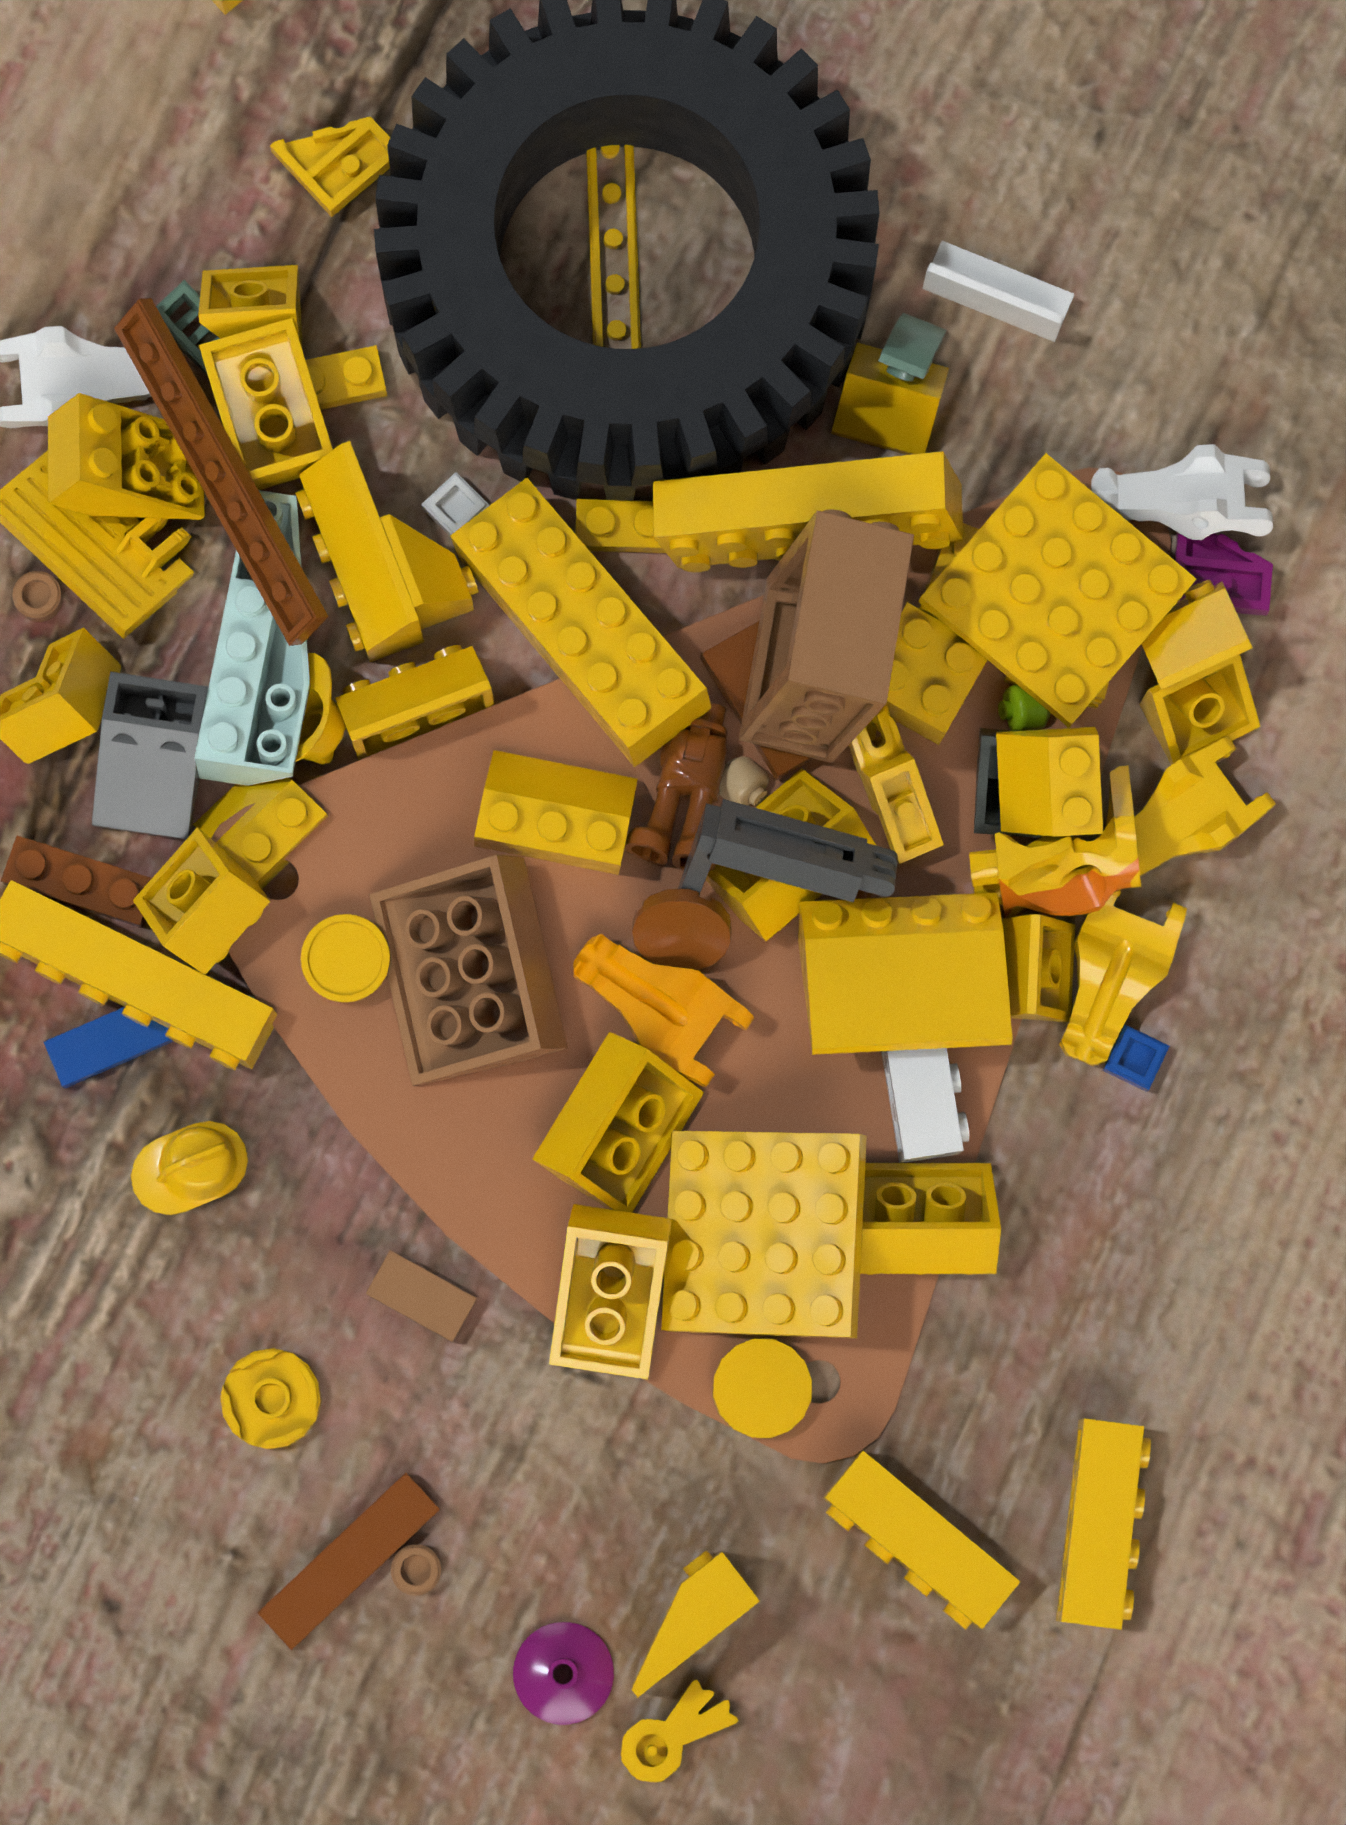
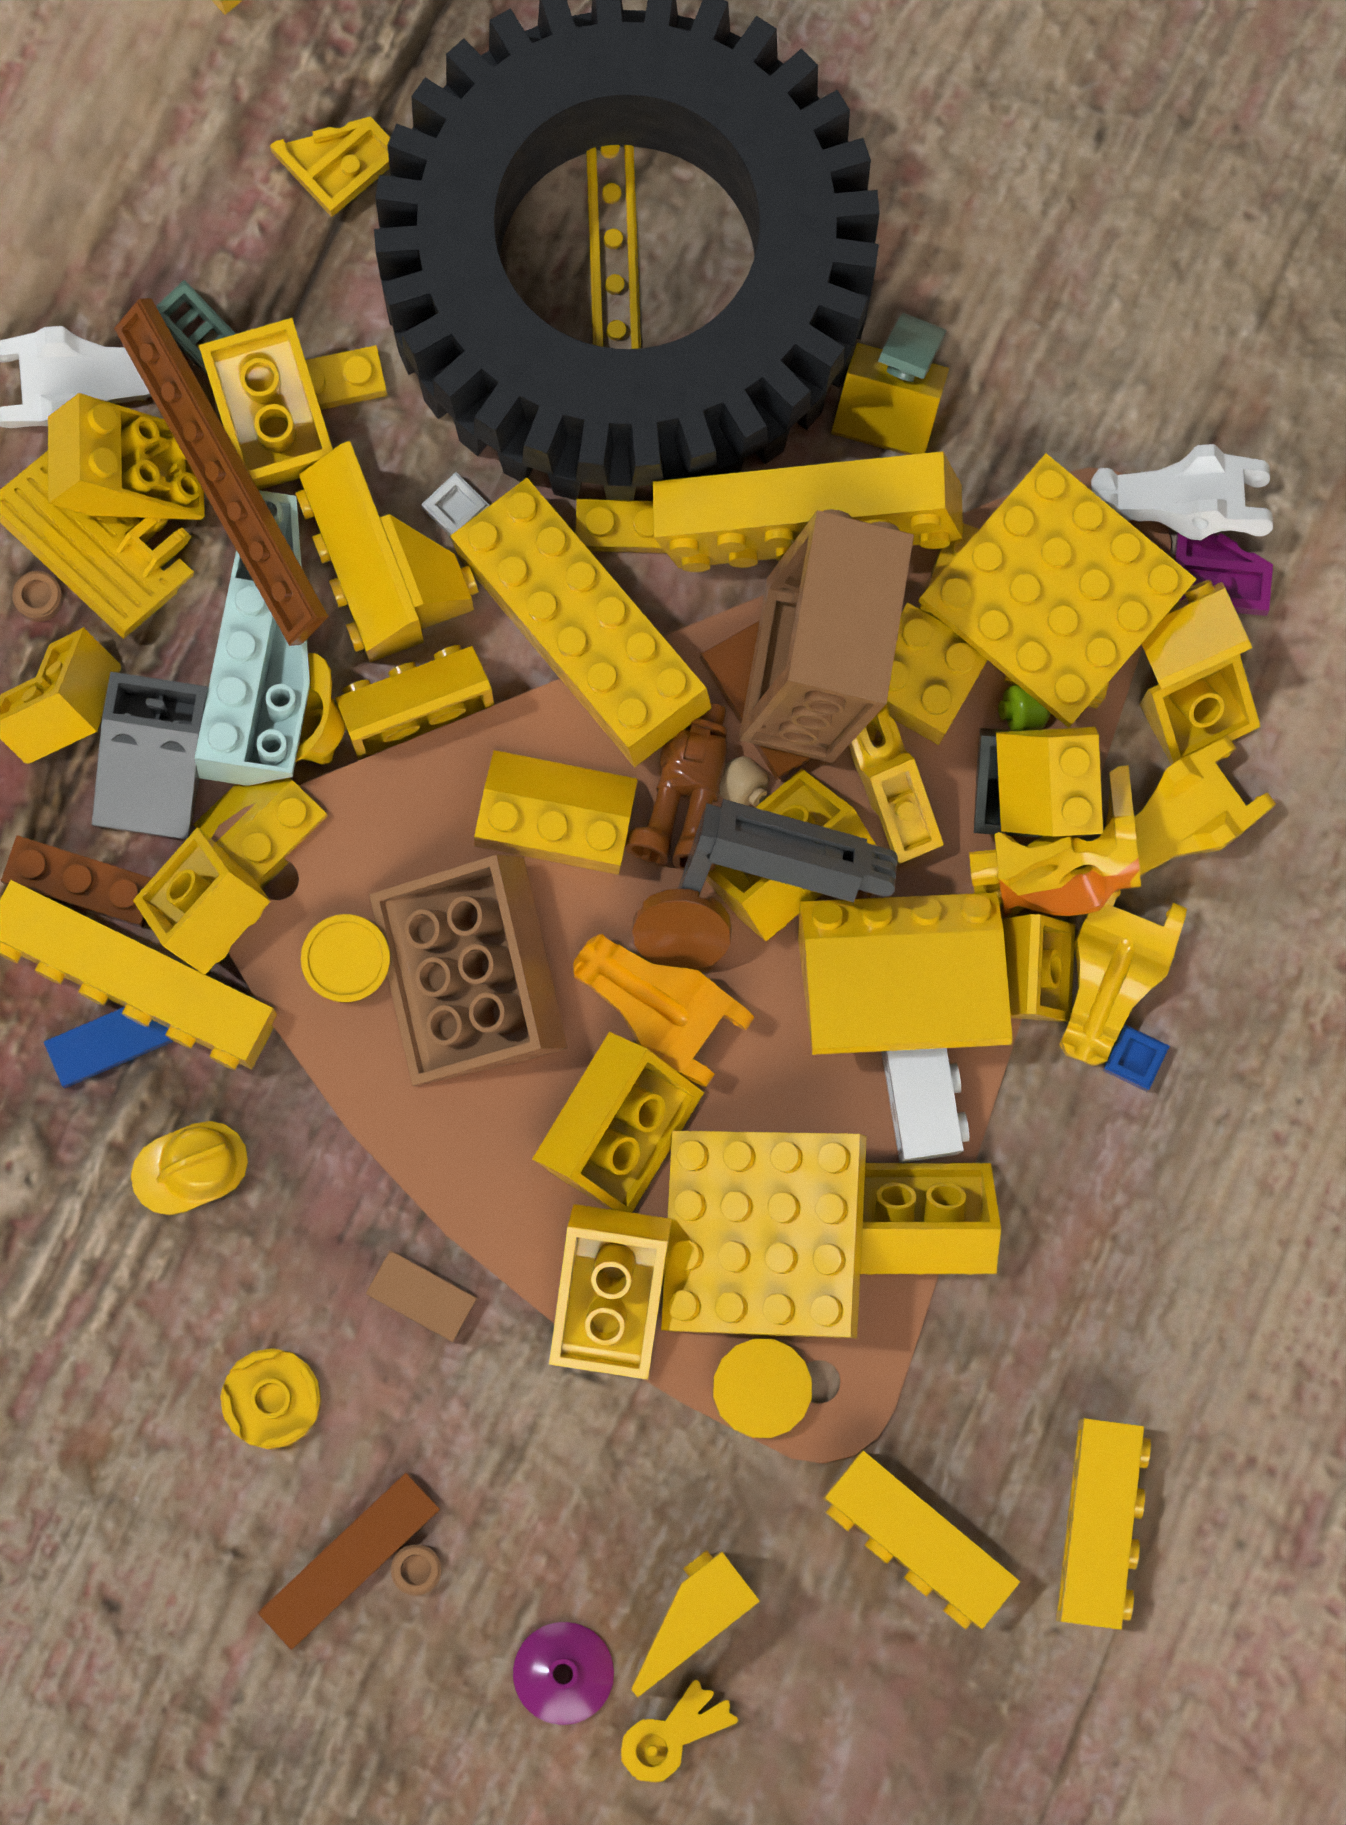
(249, 299): yellow slope -> none
(997, 291): white panel -> none

